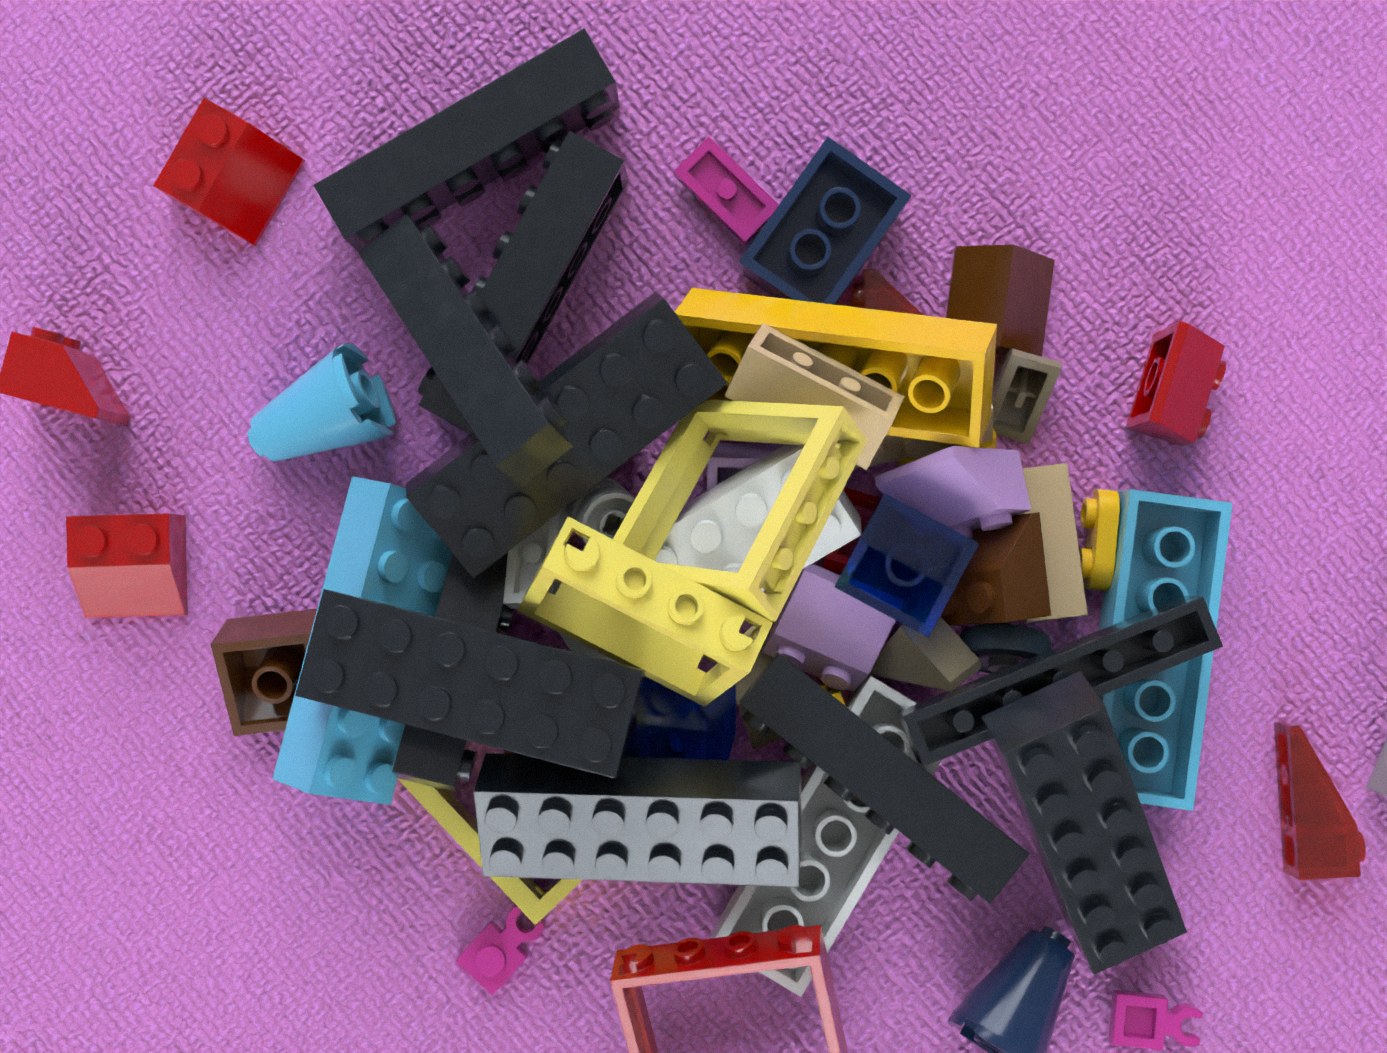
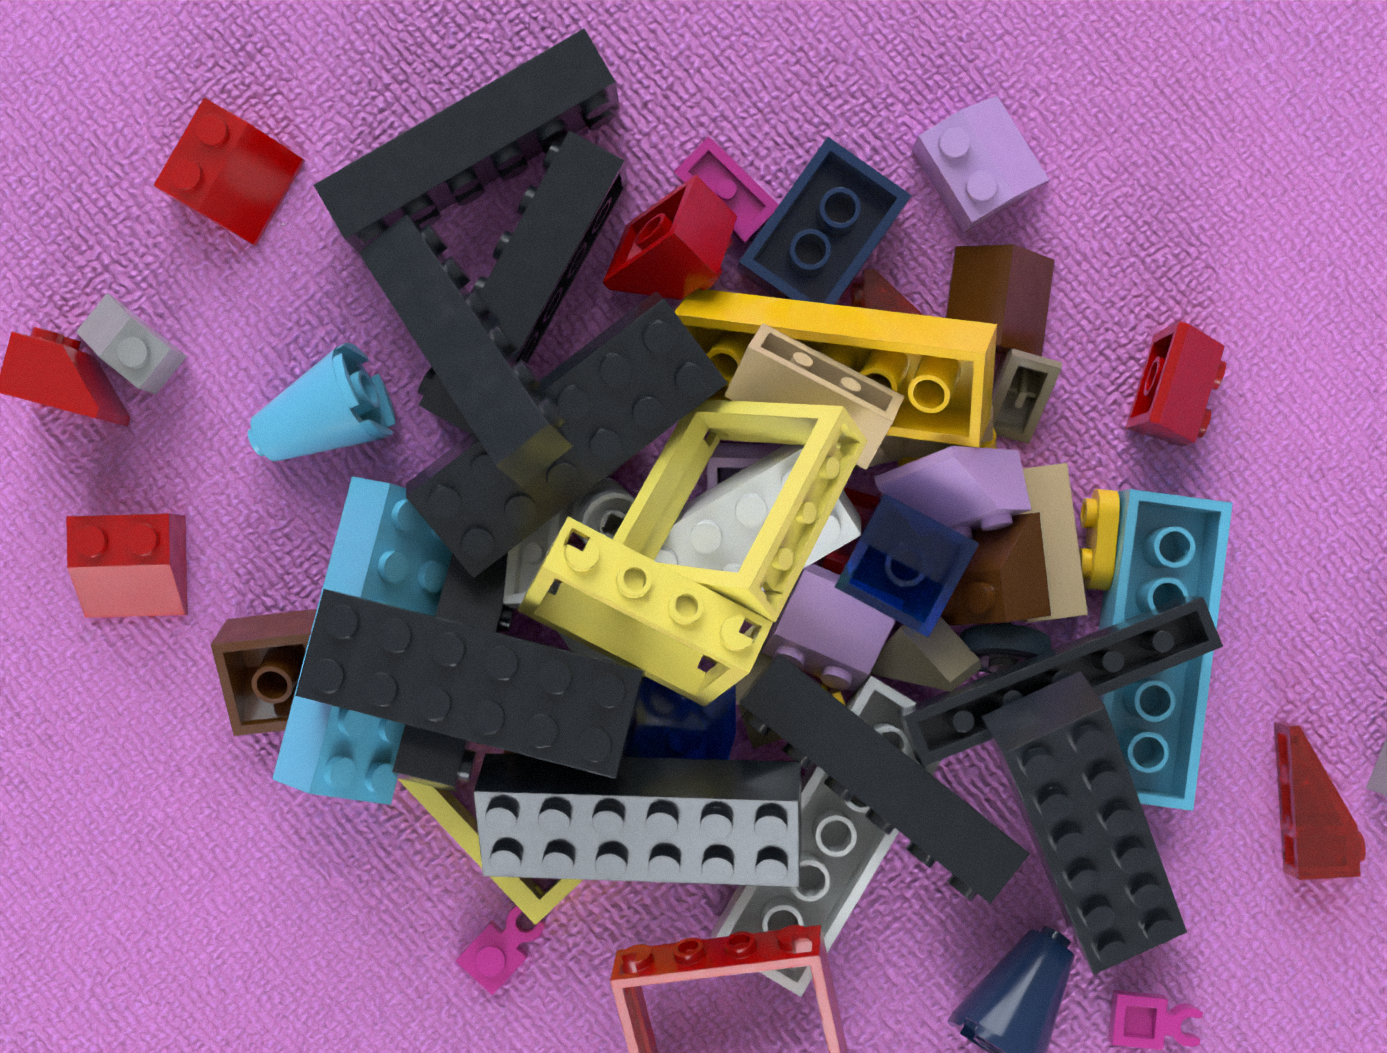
(130, 345): none -> light grey slope
(674, 244): none -> red slope
(978, 162): none -> lavender slope

